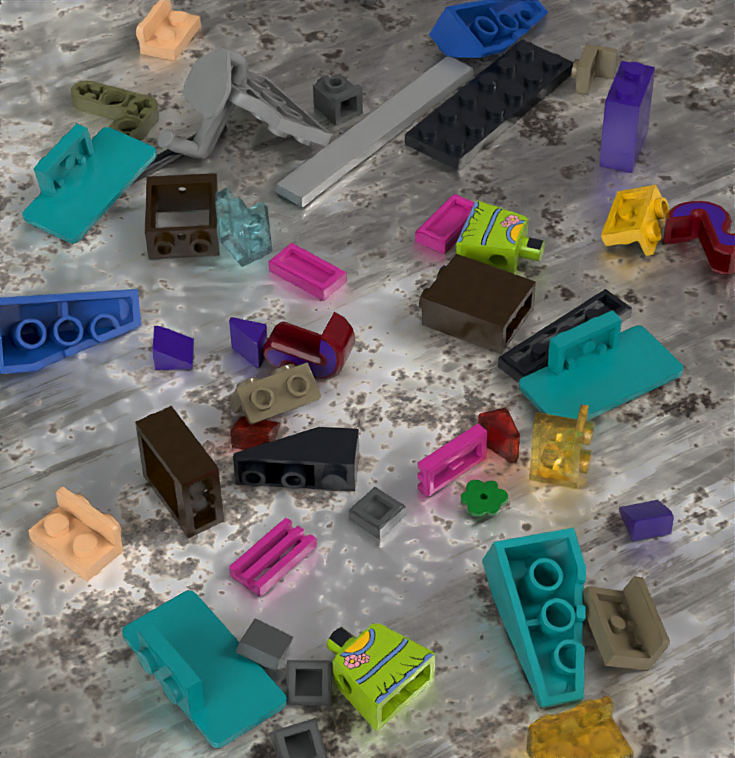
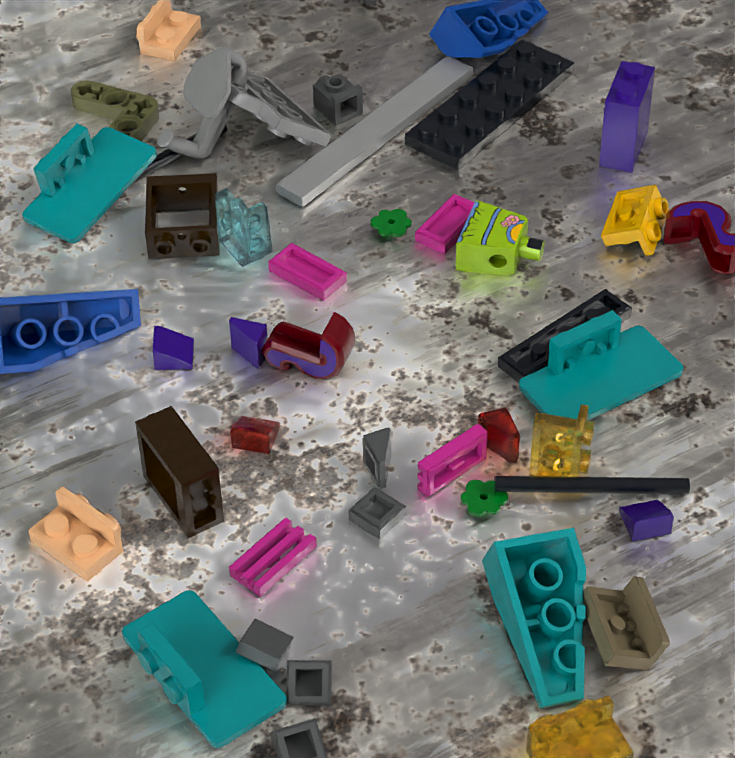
(276, 394): dark tan bracket -> none
(307, 460): black slope -> none
(377, 455): none -> dark grey slope
(379, 671): lime torso -> none
(391, 223): none -> green plant
(477, 303): dark brown brick -> none
(559, 484): none -> black axle
(594, 62): dark tan bracket -> none

